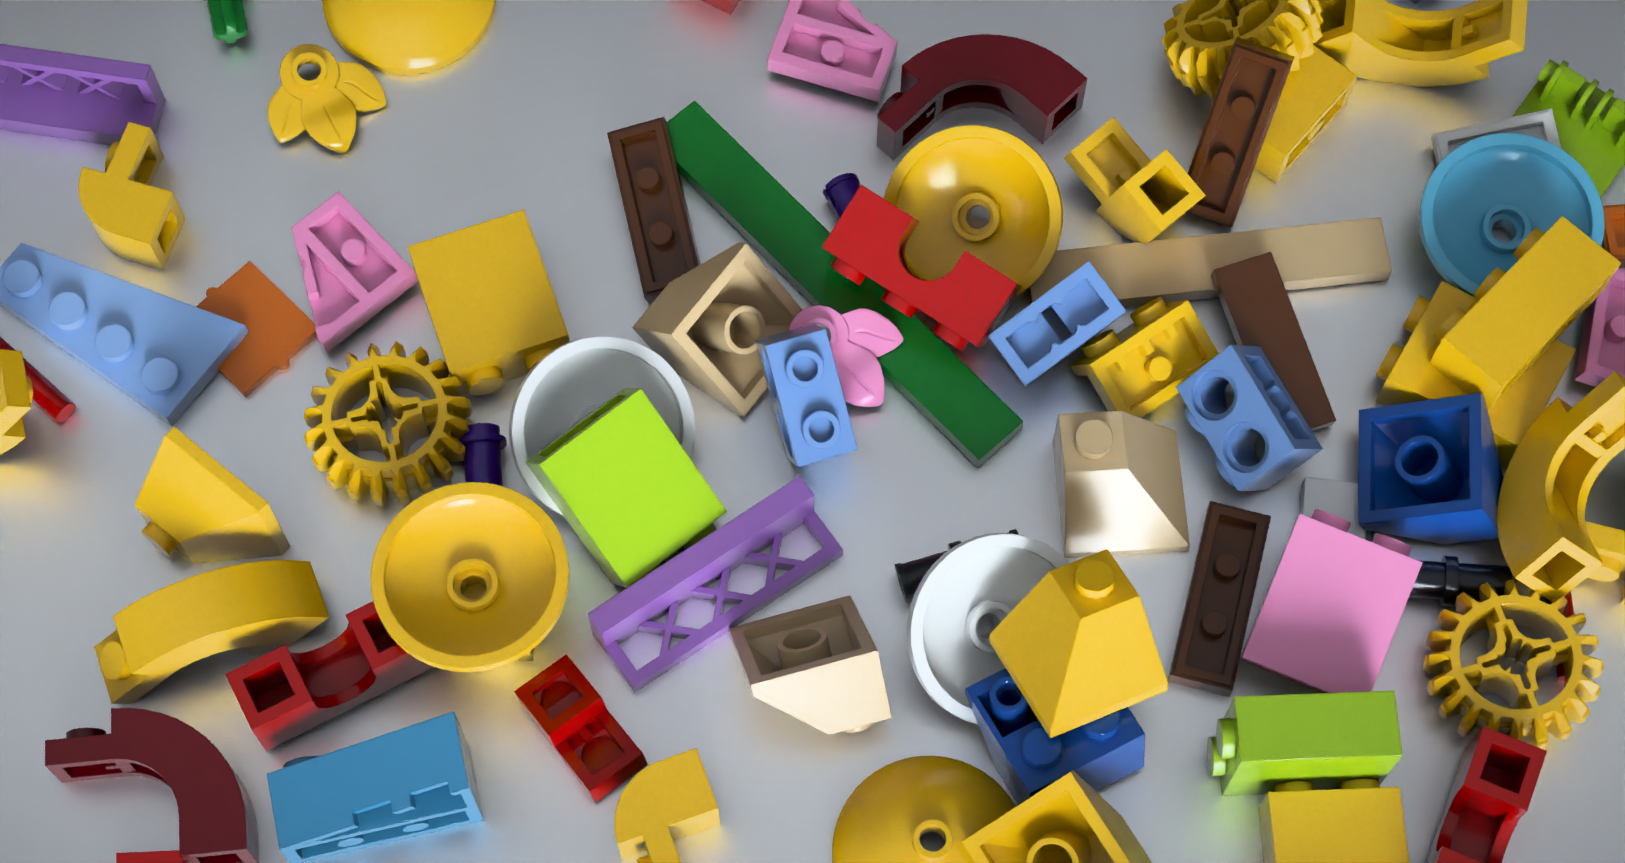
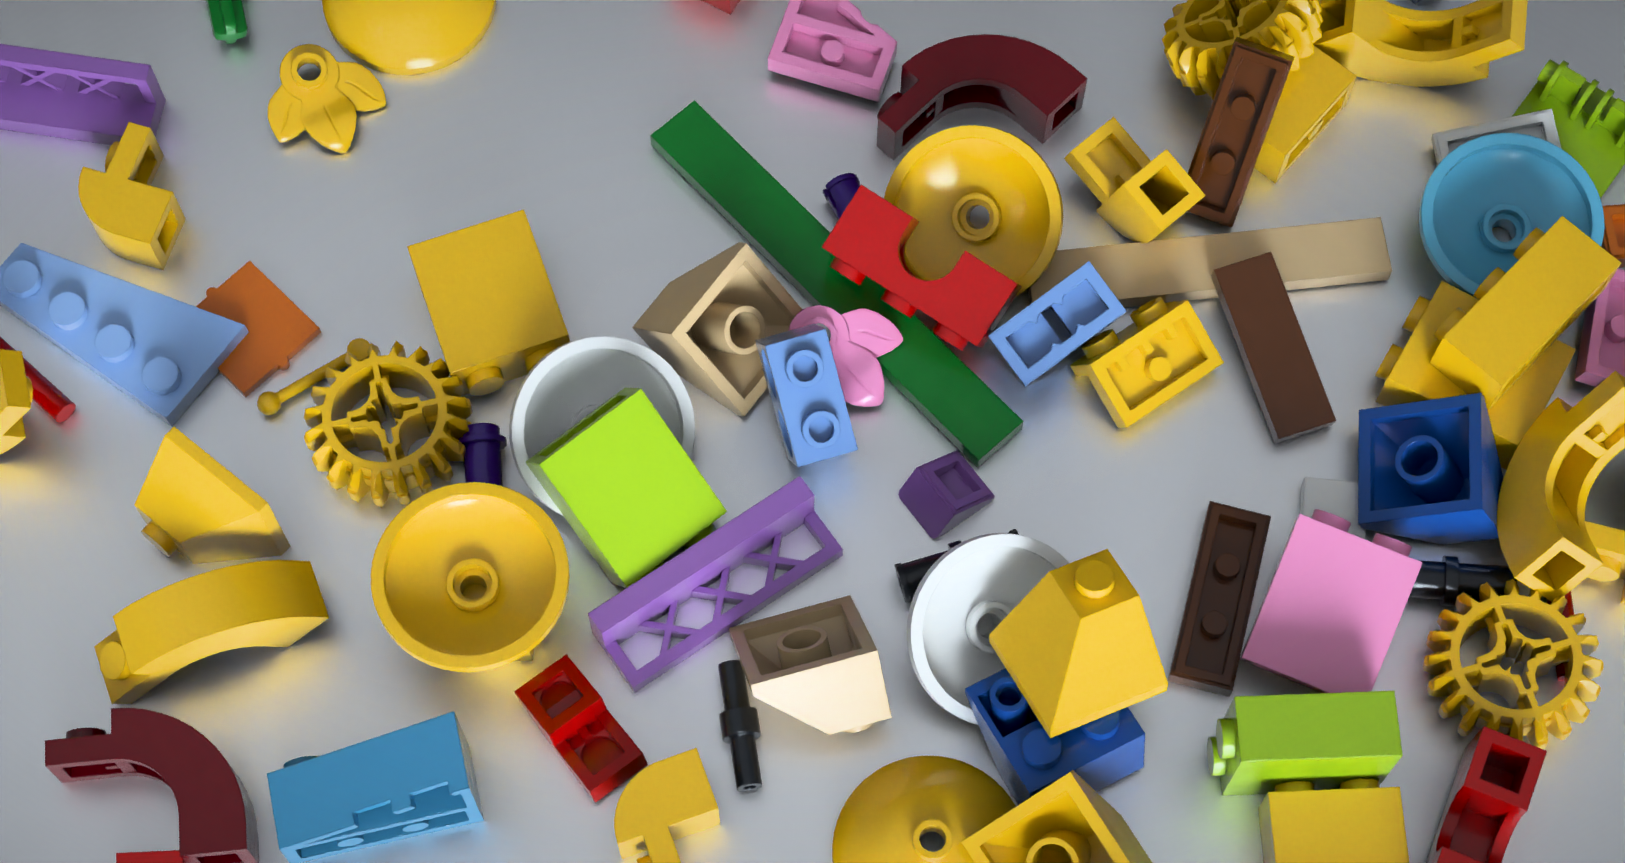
(270, 402): none -> yellow hinge
(298, 691): red arch -> none
(346, 269): bright pink wing -> none
(654, 204): reddish brown tile -> none
(739, 726): none -> black bar
(944, 493): none -> medium lavender slope
(1118, 485): tan slope -> none
(1258, 407): medium blue brick -> none

